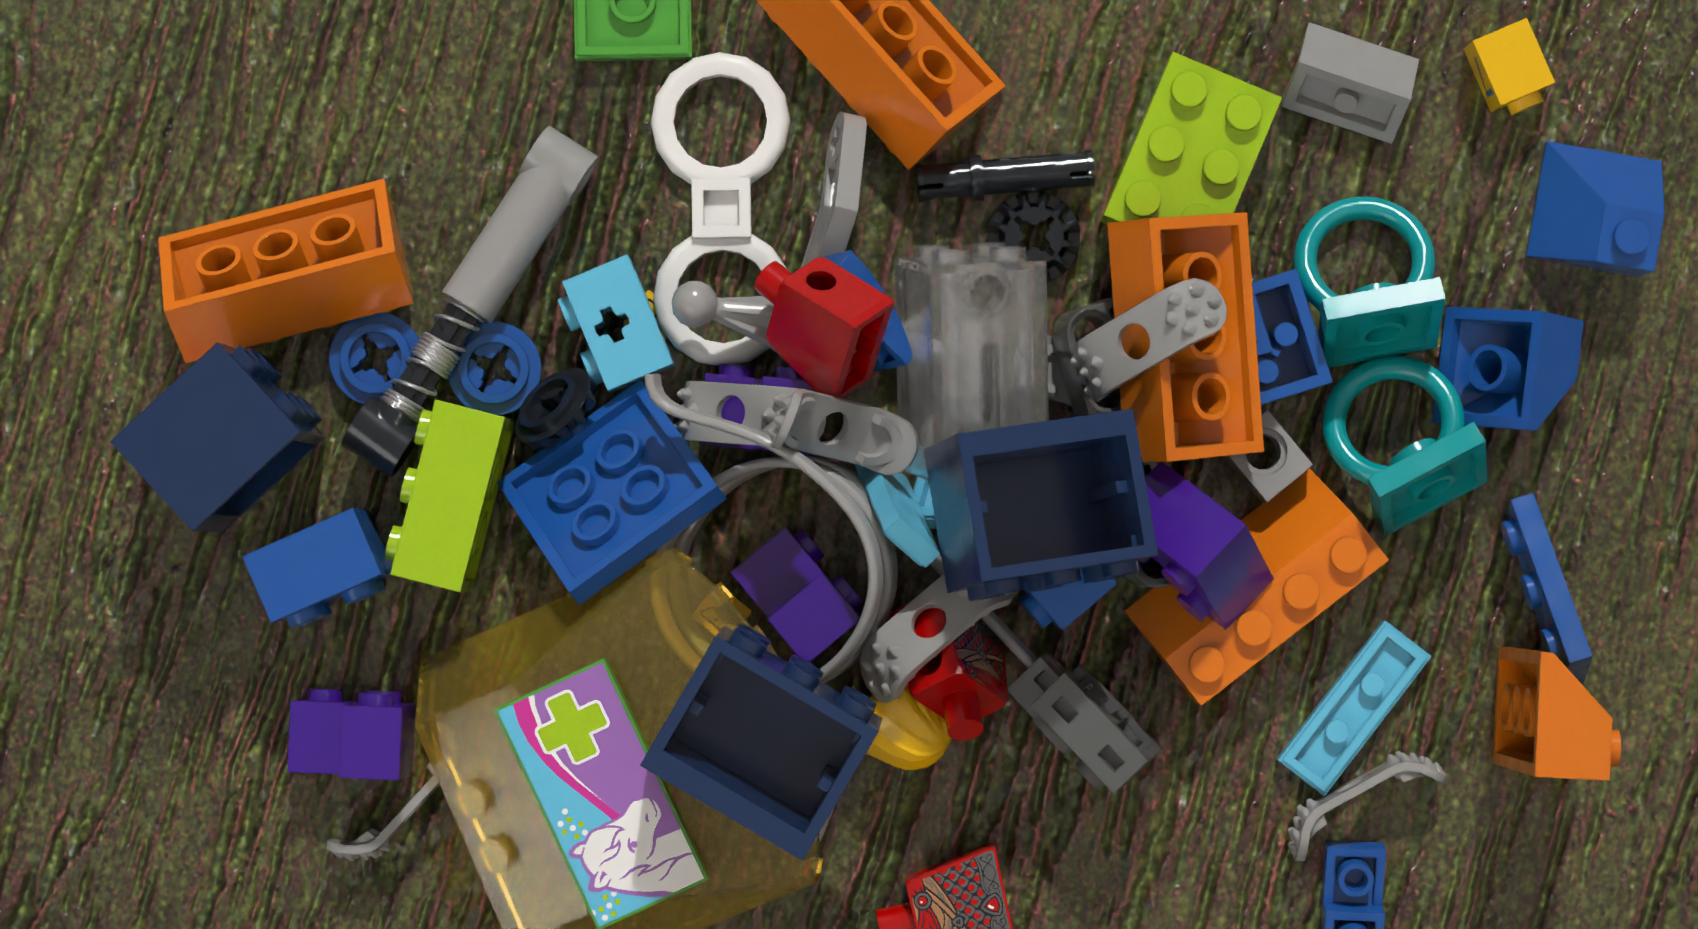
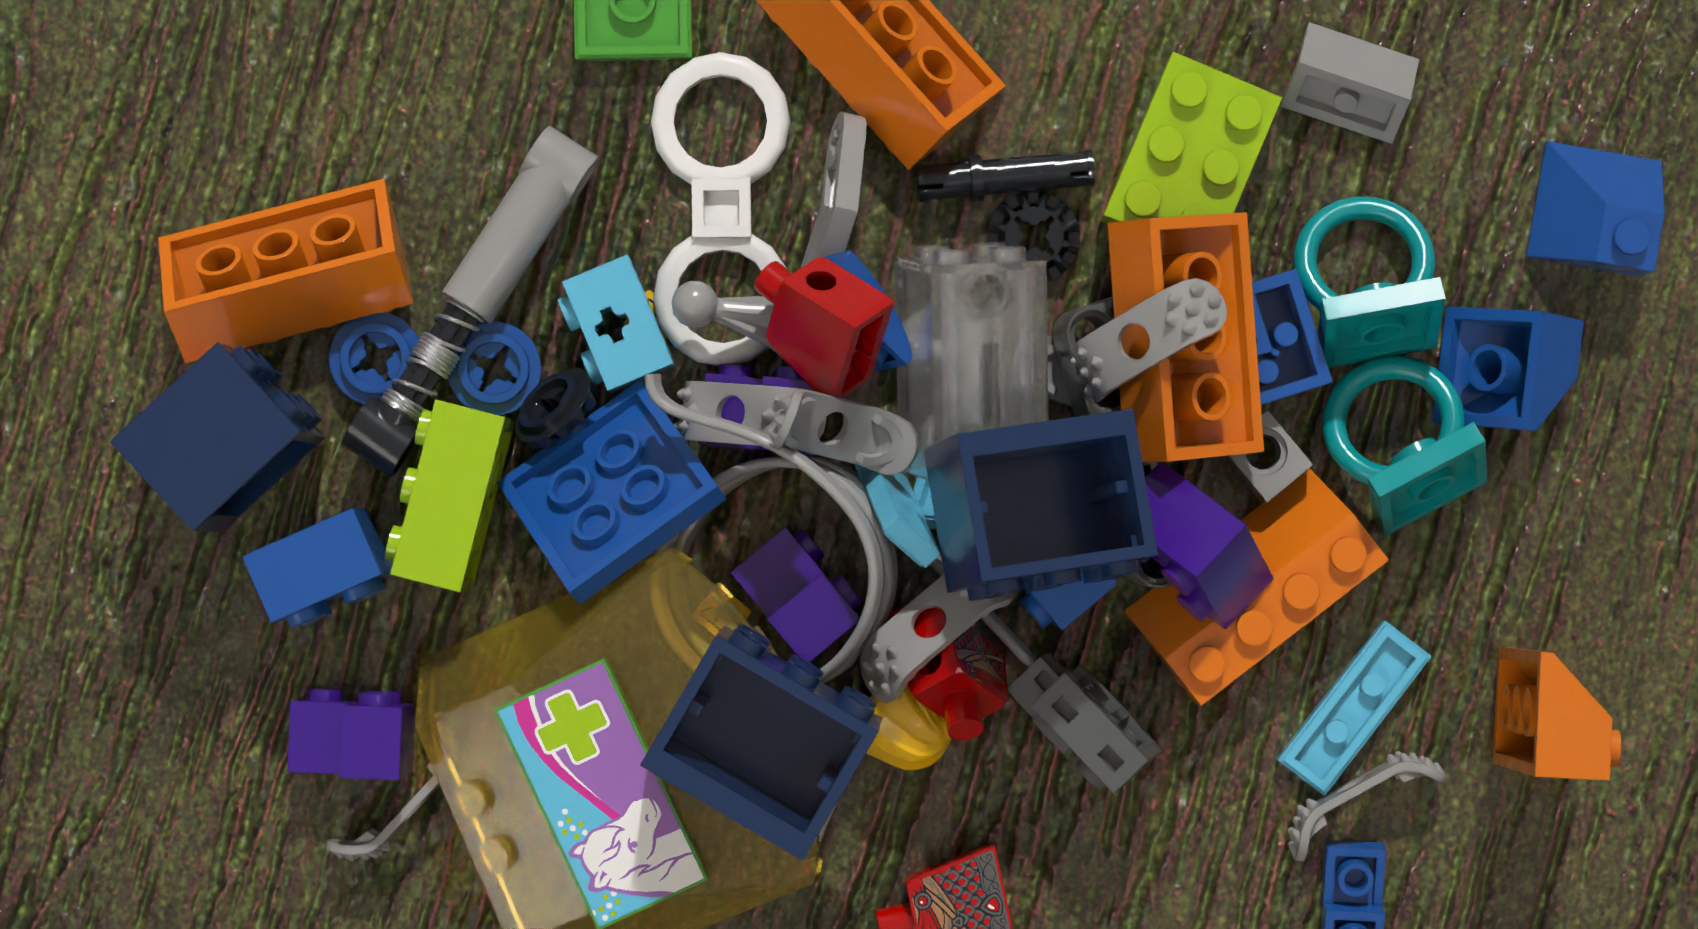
(1510, 67): yellow brick -> none
(1545, 585): blue wing -> none

